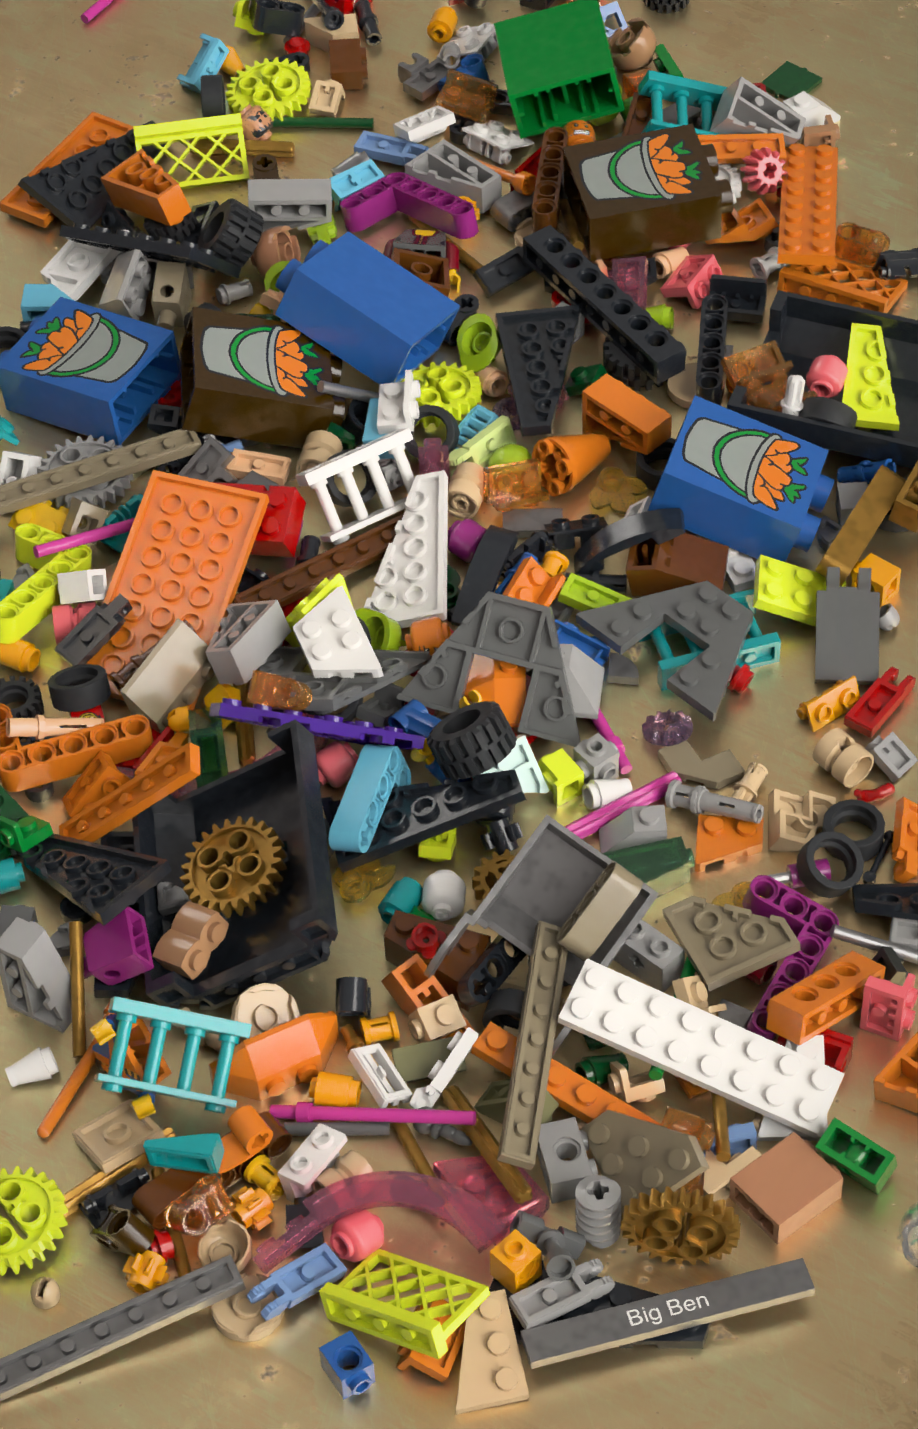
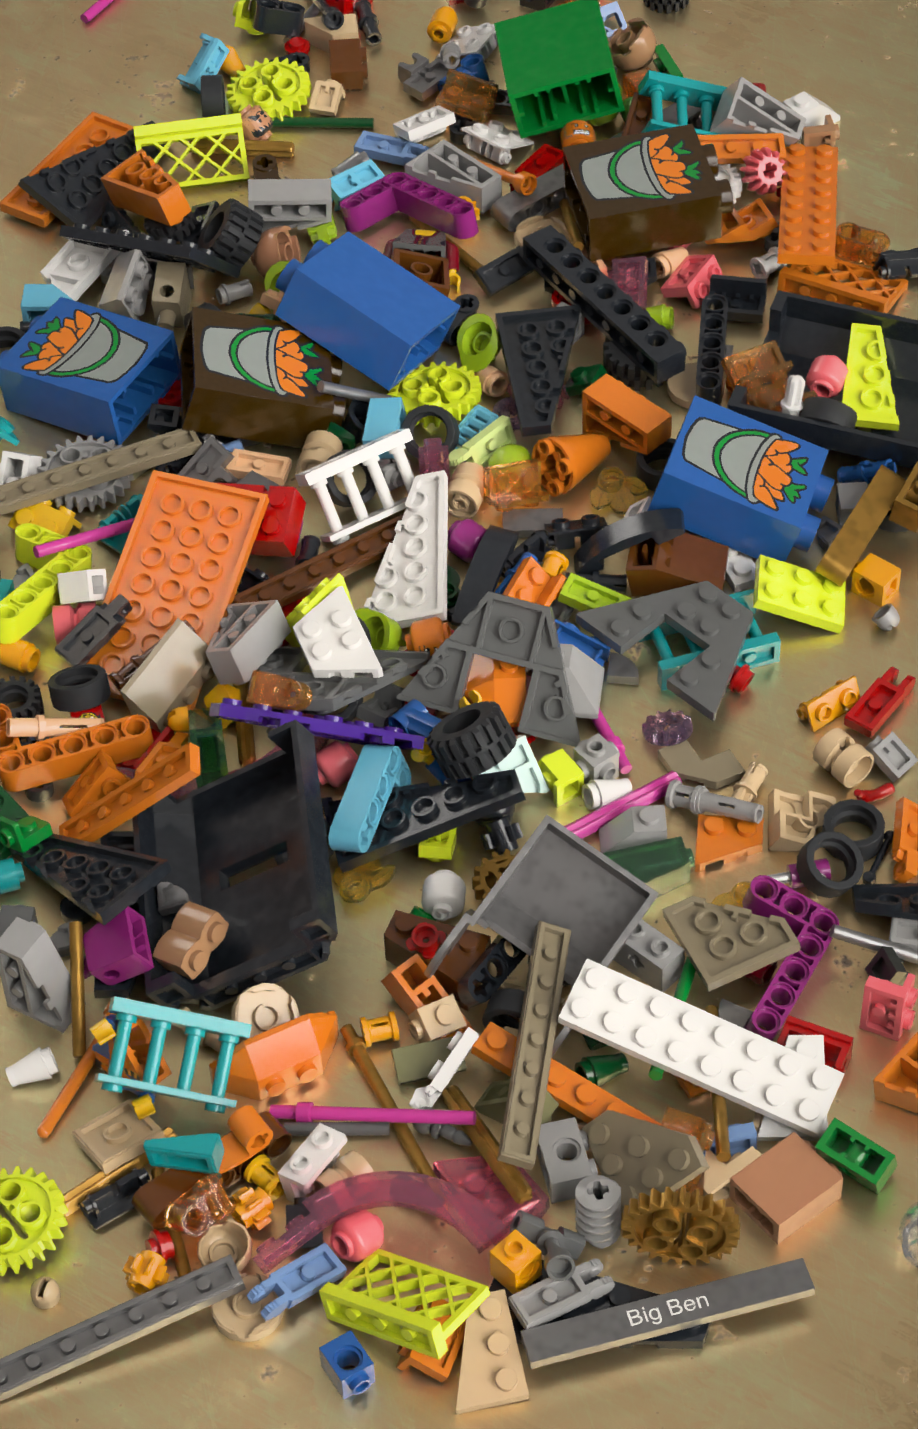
(93, 517): dark tan brick -> none
(123, 1232): dark brown piece -> none
(234, 866): pearl gold gear -> none
(335, 1090): light orange brick -> none
(353, 997): black piece -> none
(375, 1076): white tile -> none
(398, 404): white bracket -> none
(401, 897): teal brick -> none
(549, 180): reddish brown beam -> none
(599, 911): beam -> none
(633, 1088): tan bracket -> none
(694, 992): tan bracket -> none
(790, 81): dark green piece -> none
(821, 998): orange brick -> none
(847, 630): dark grey tile -> none

